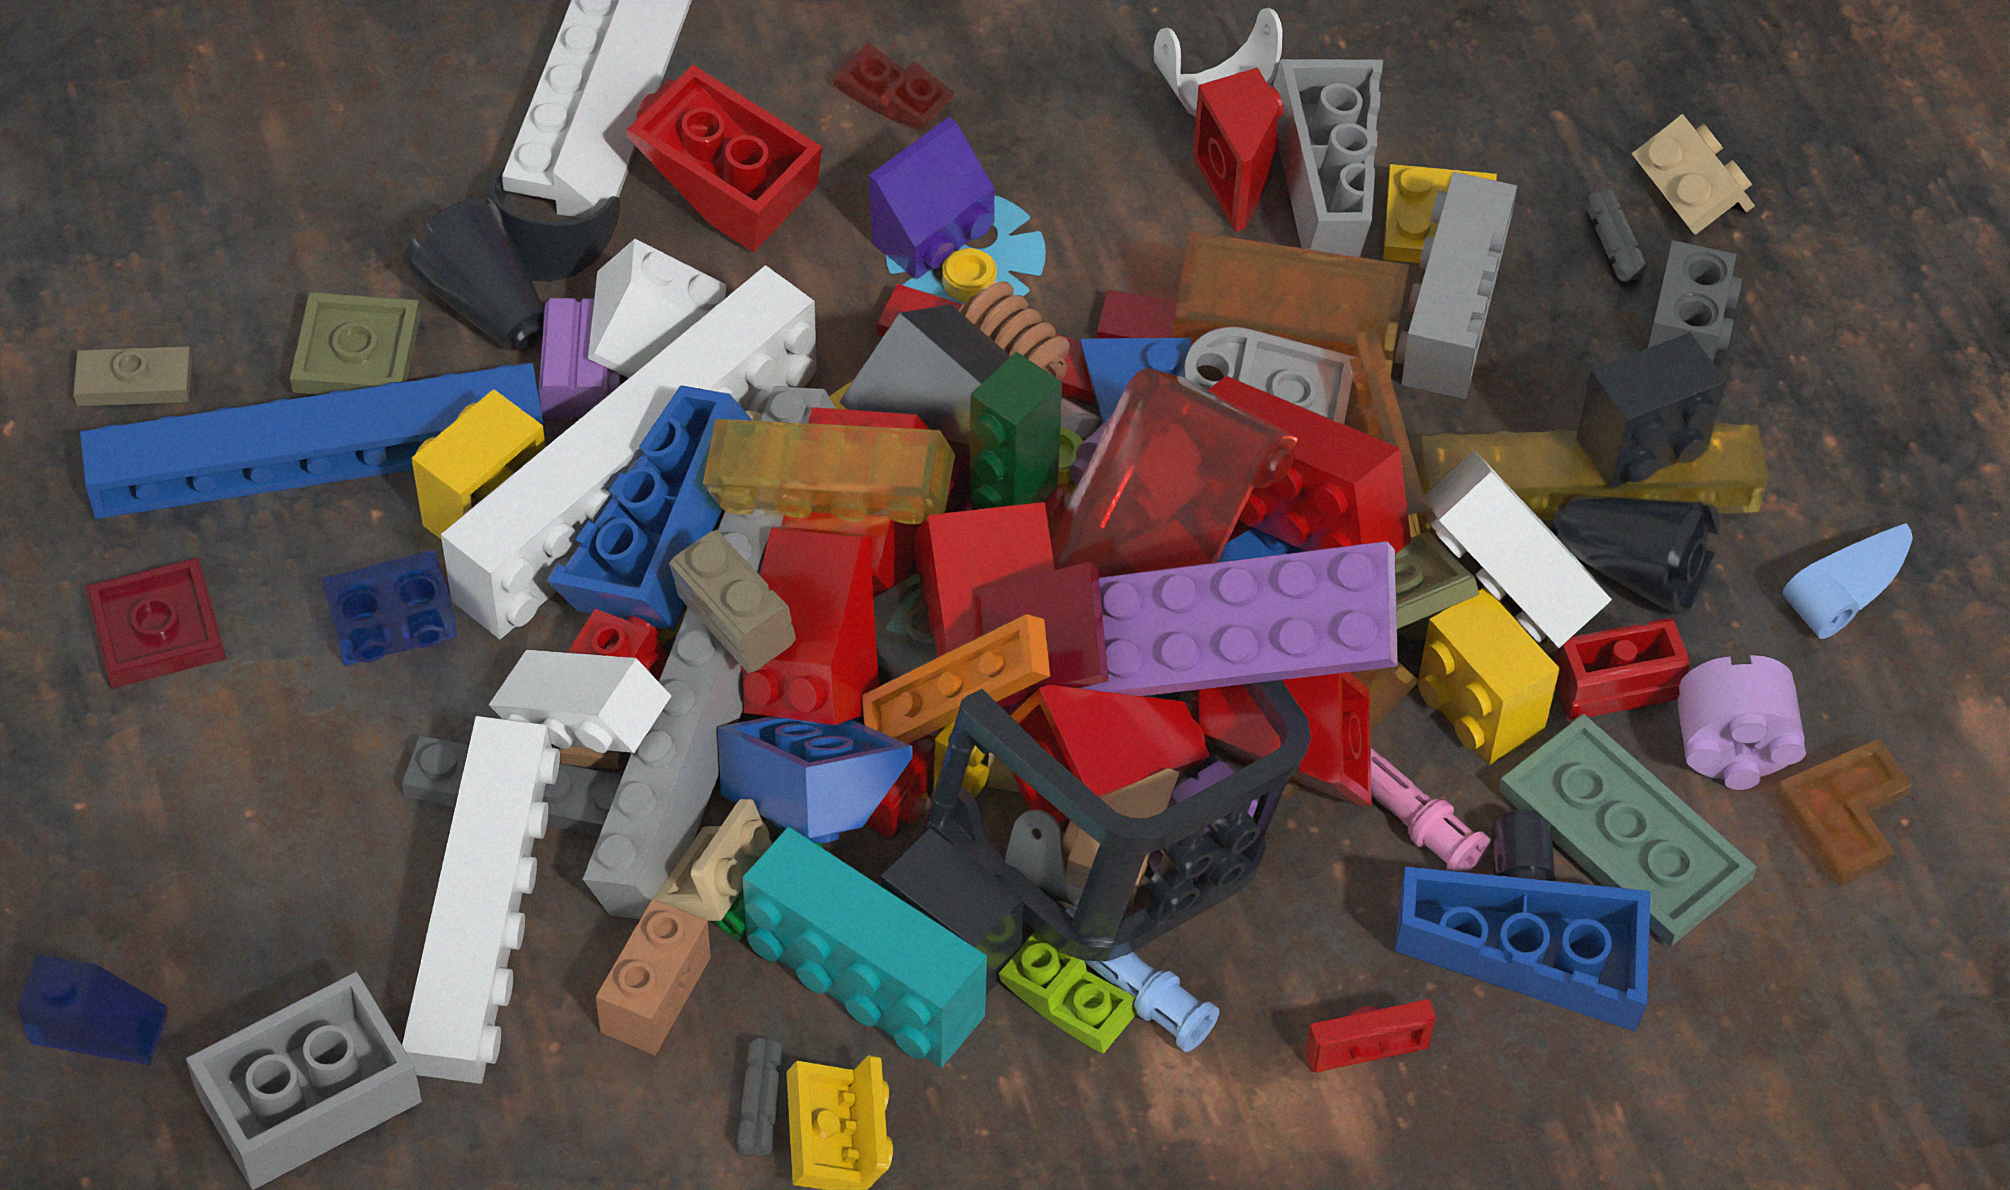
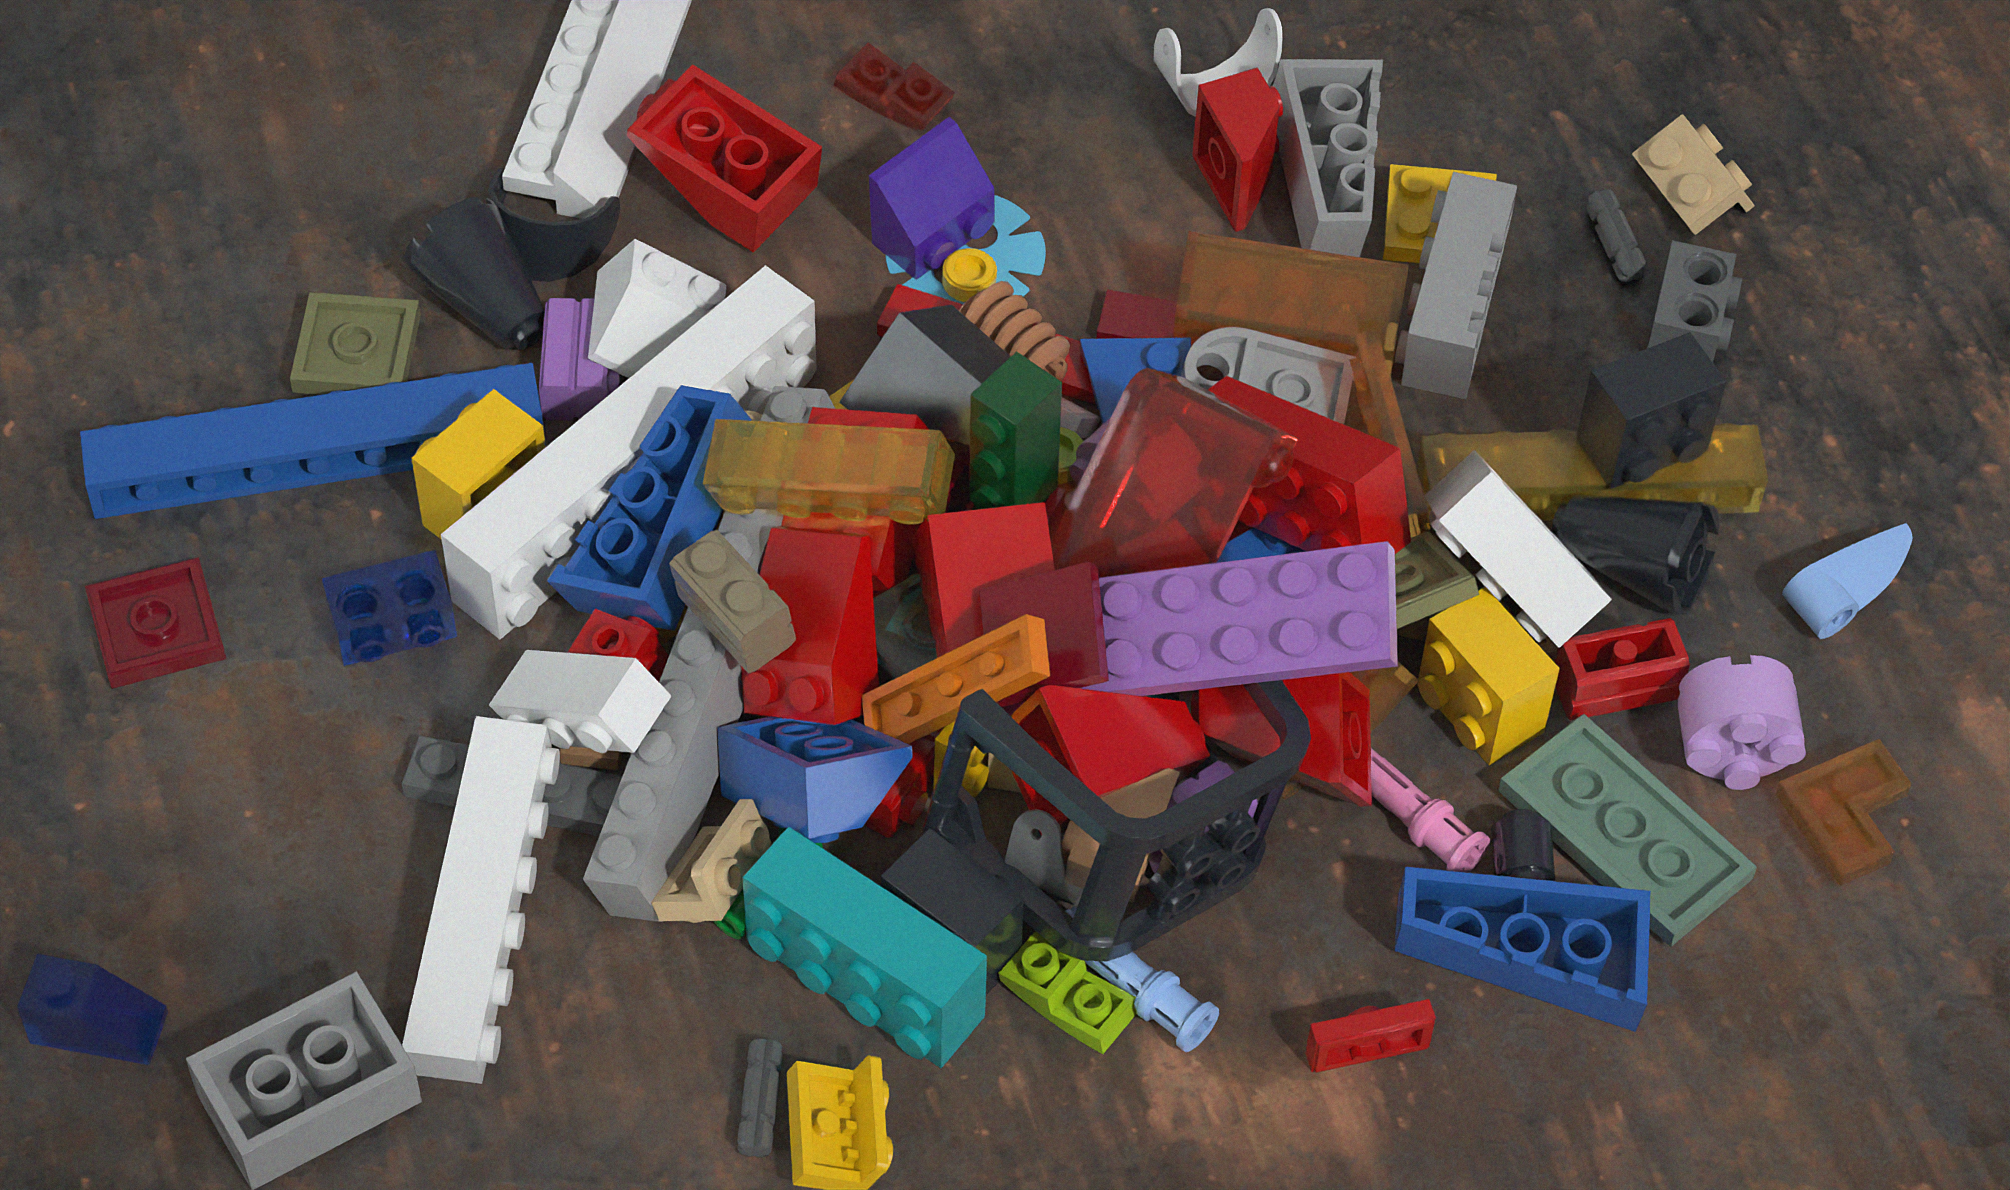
(132, 376): dark tan plate -> none
(653, 976): nougat brick -> none

